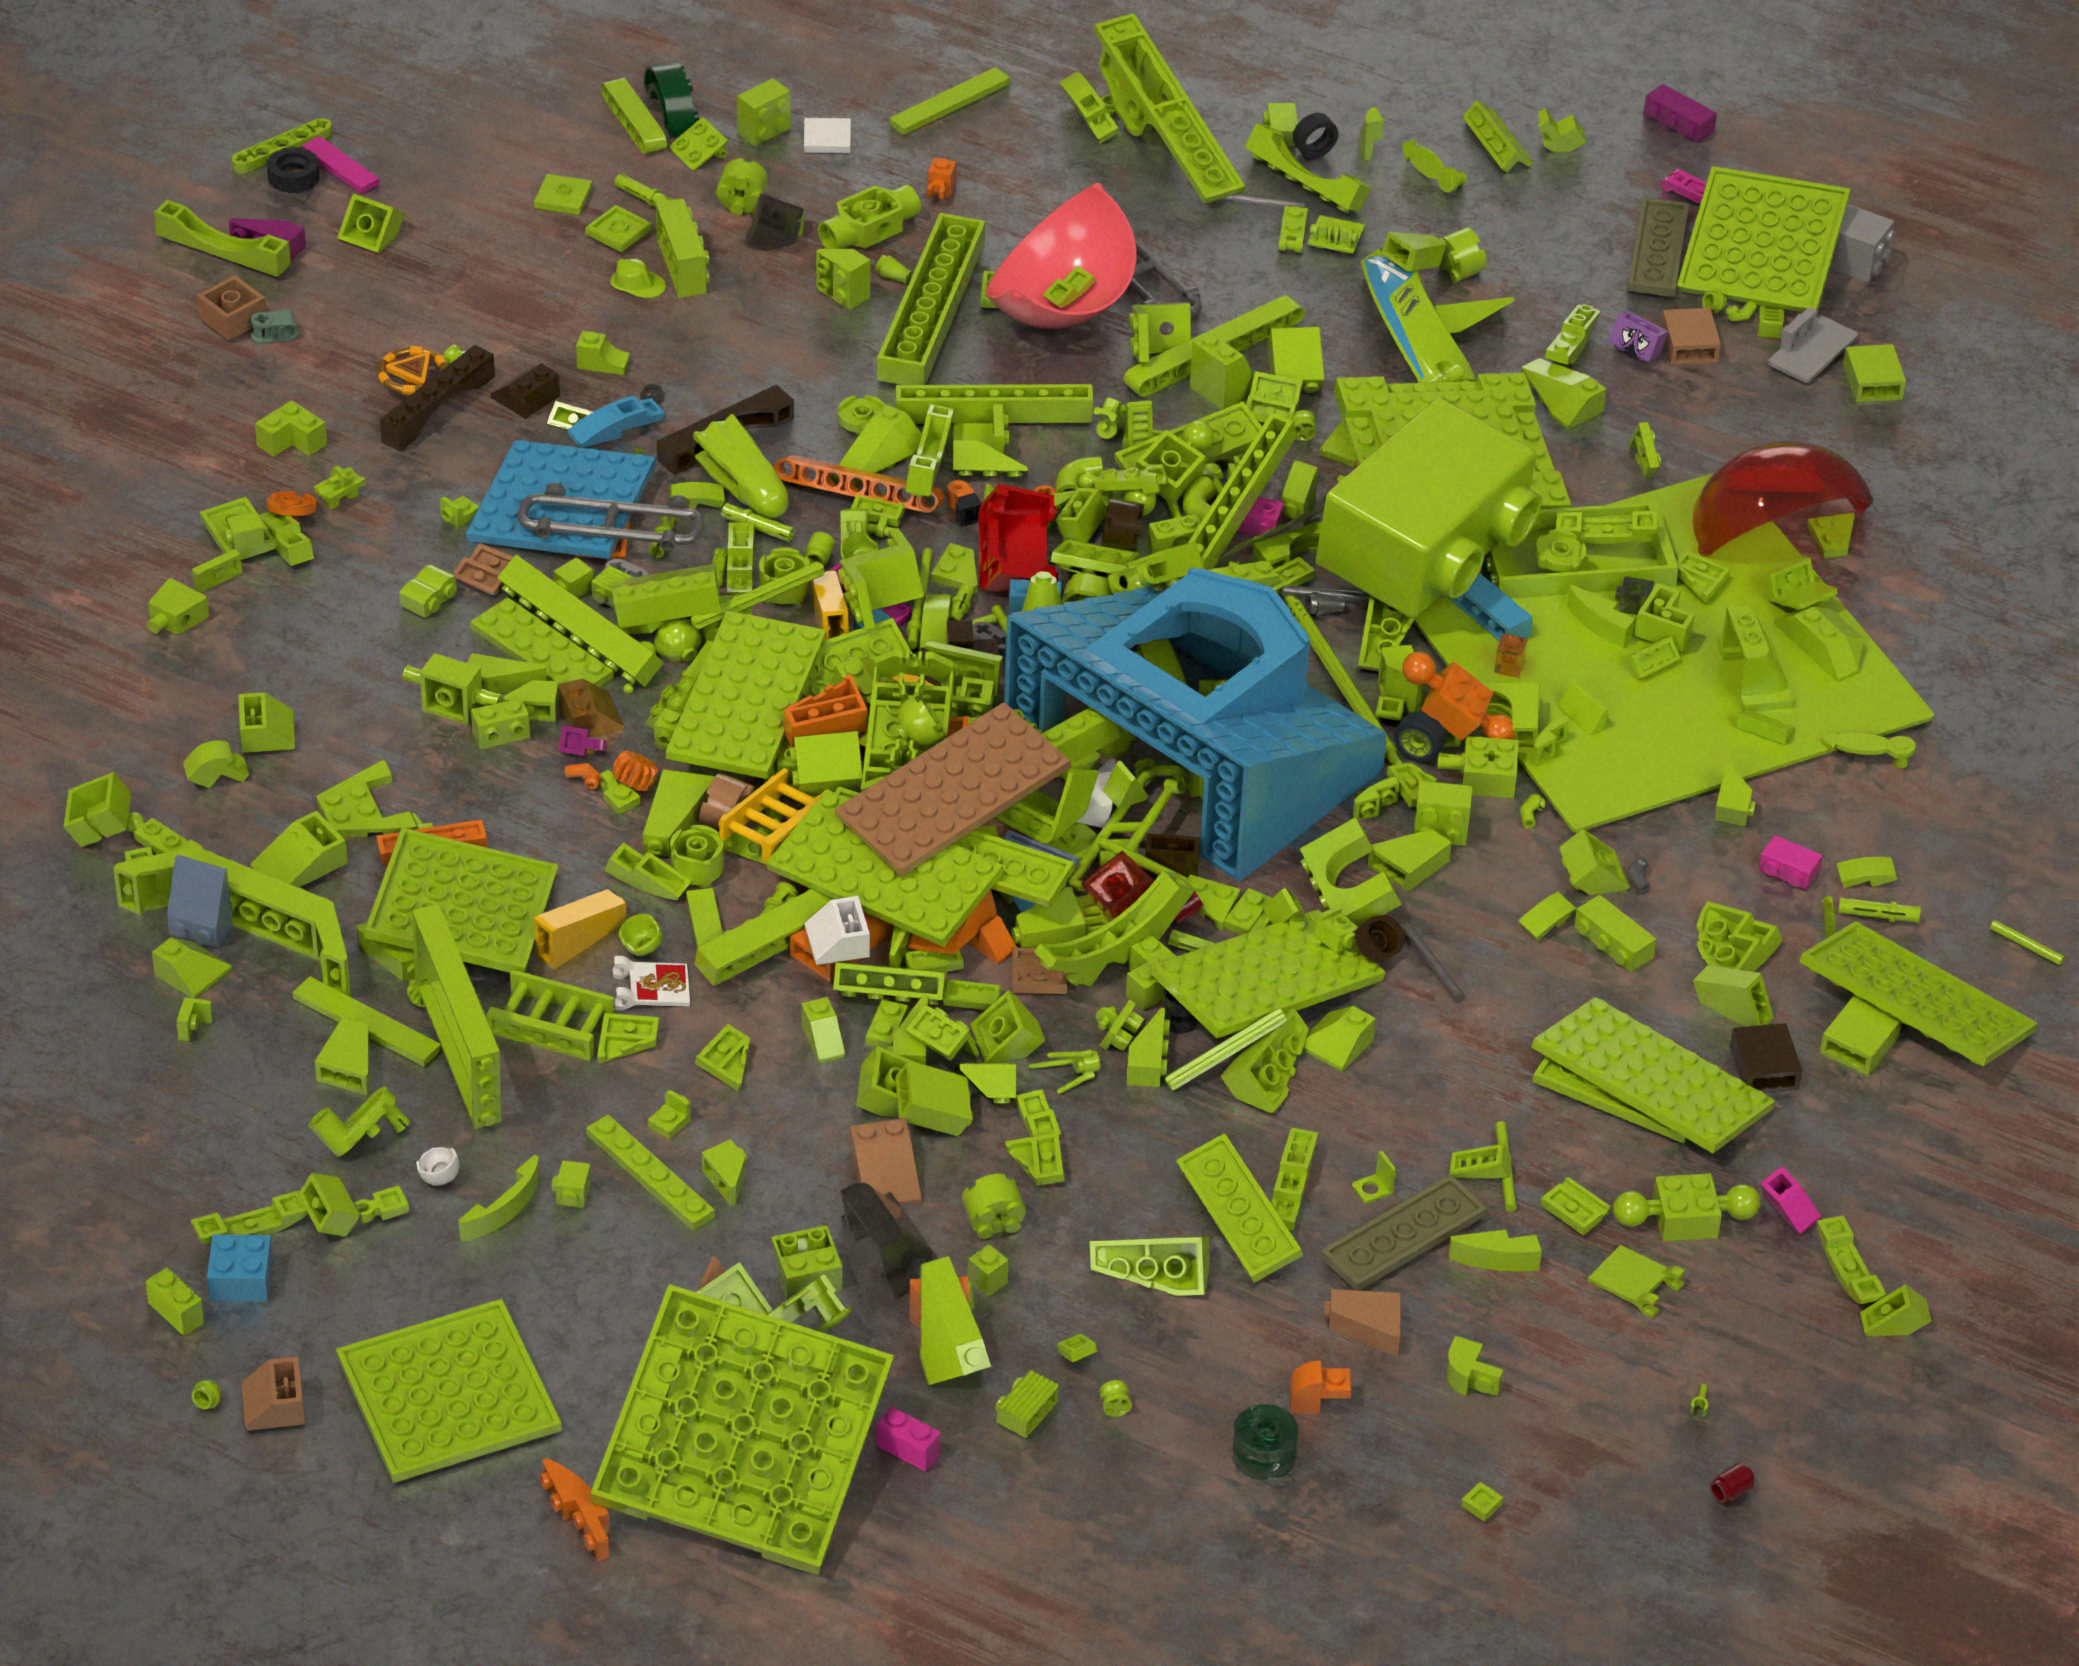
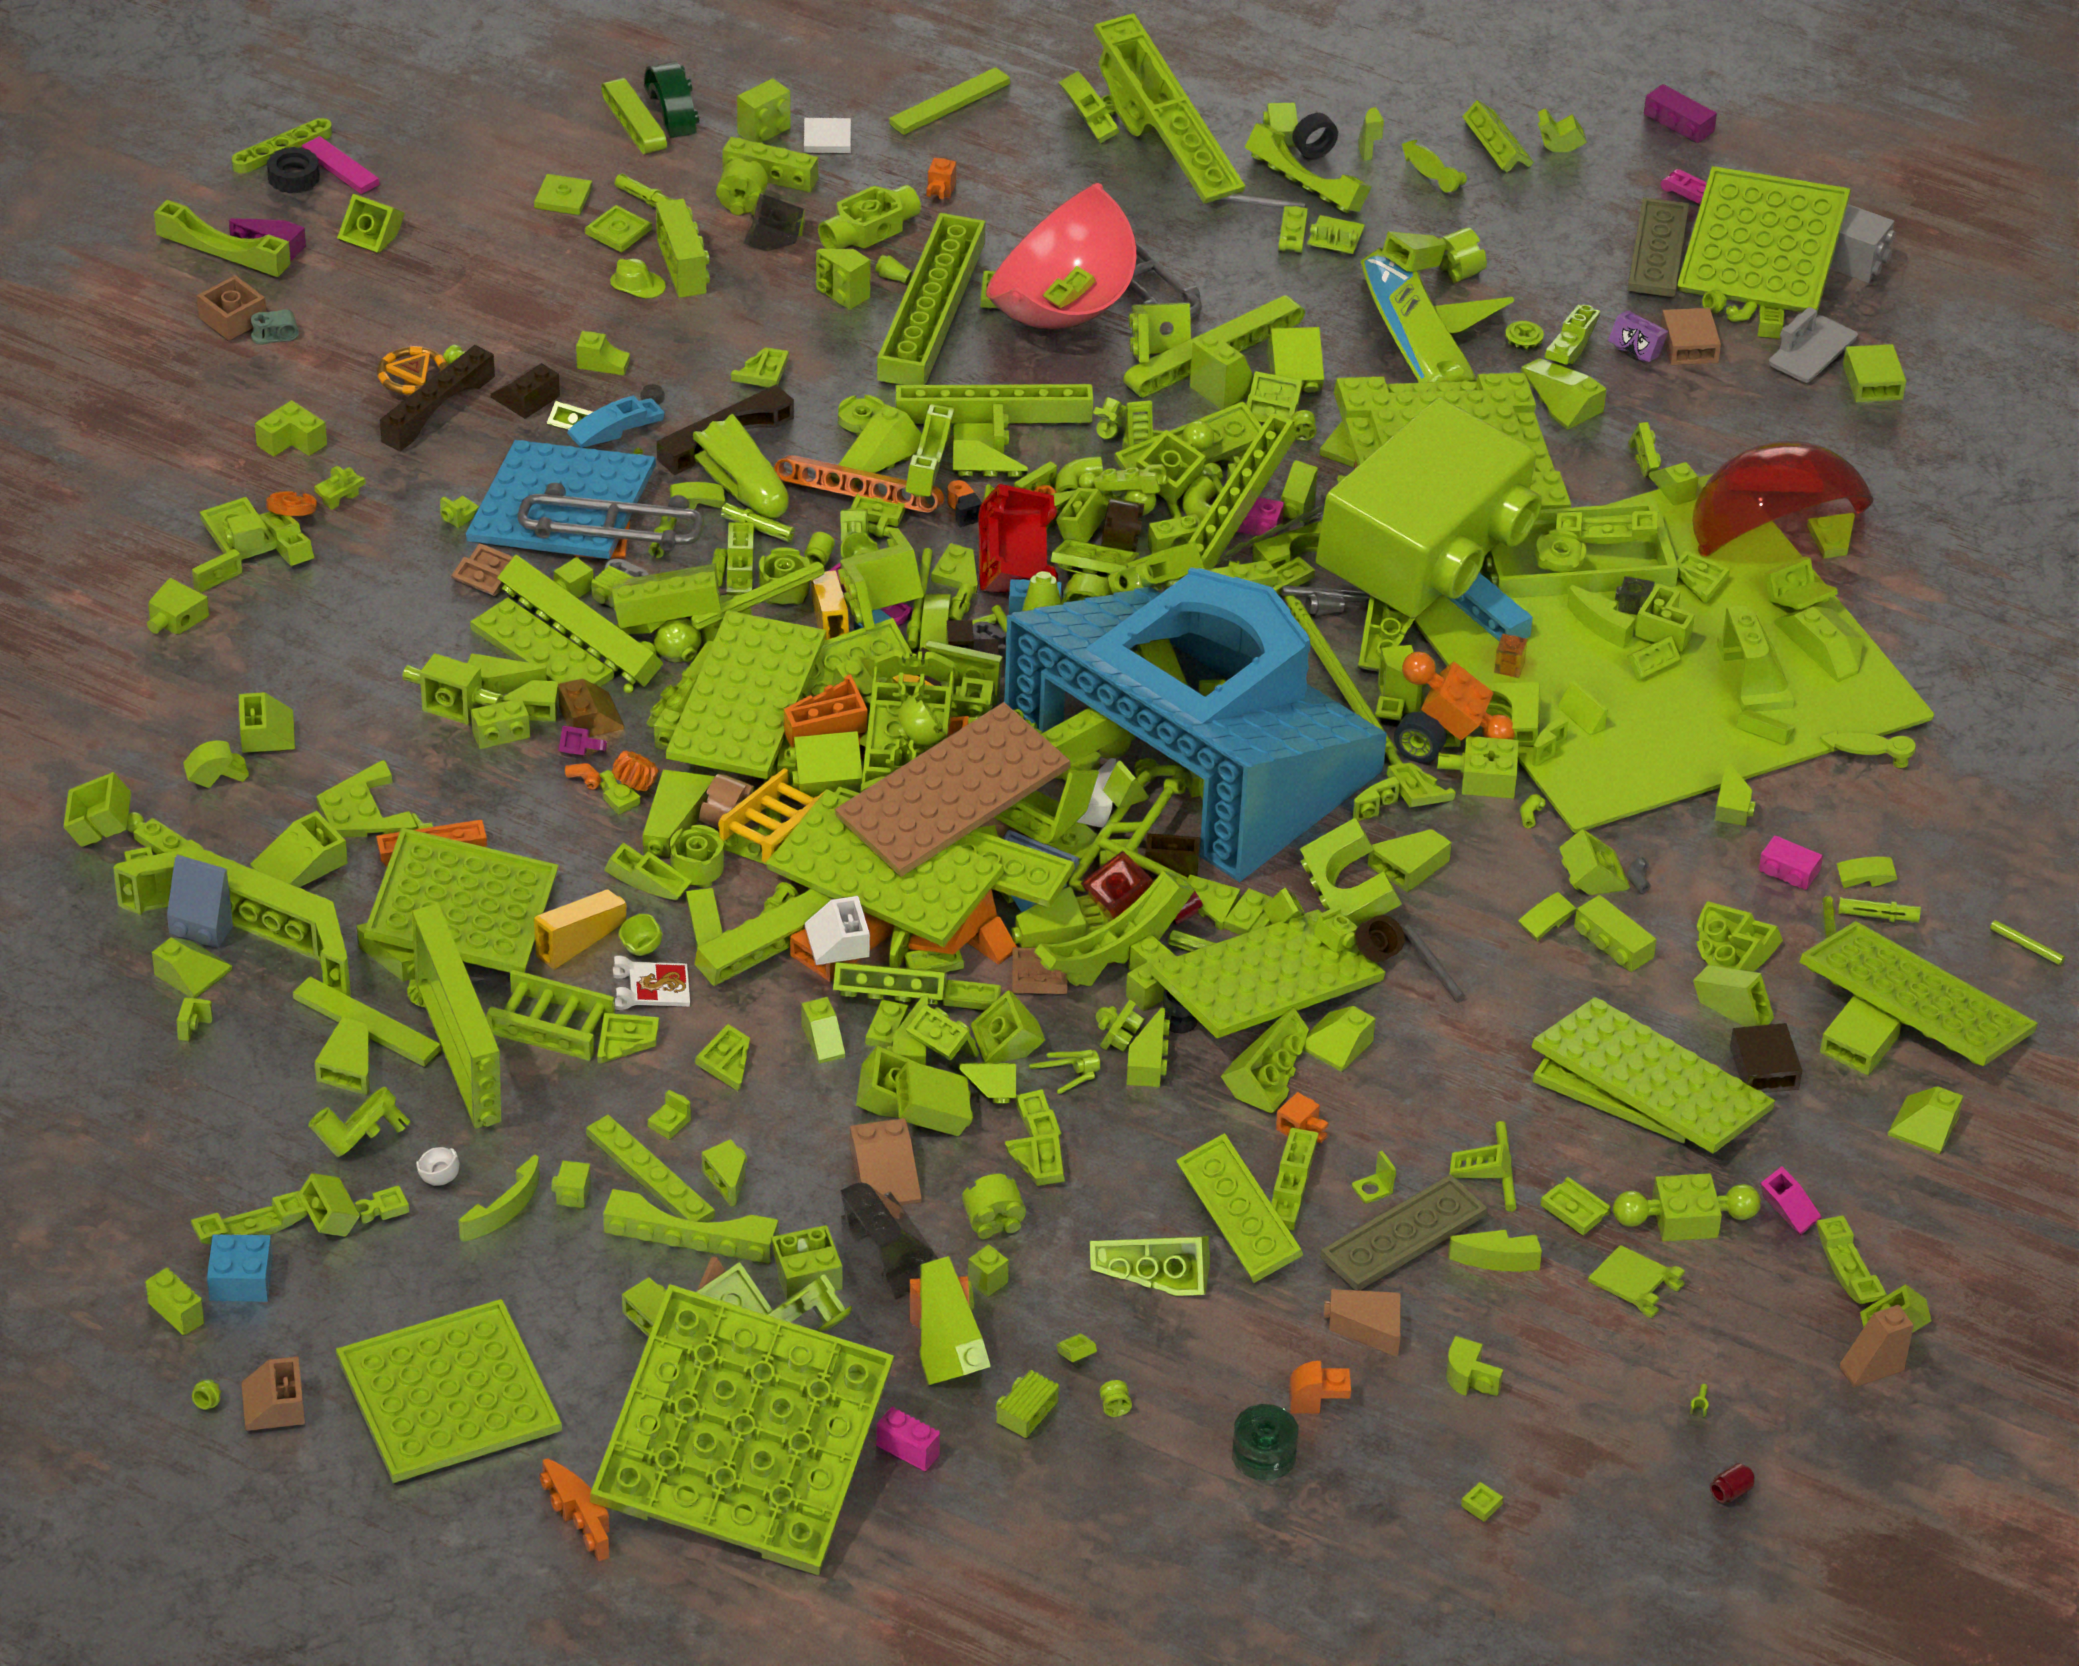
(428, 590): lime brick -> none
(643, 1303): none -> lime brick
(699, 144): lime hinge -> none
(744, 1238): none -> lime arch
(763, 369): none -> lime wing
(781, 165): none -> lime brick
(1042, 476): none -> lime plate
(1225, 1049): lime axle -> none
(1301, 1114): none -> orange brick
(1444, 810): lime brick -> none
(1525, 329): none -> lime gear
(1676, 482): none -> lime slope
(1879, 1348): none -> medium nougat slope
(1927, 1118): none -> lime slope

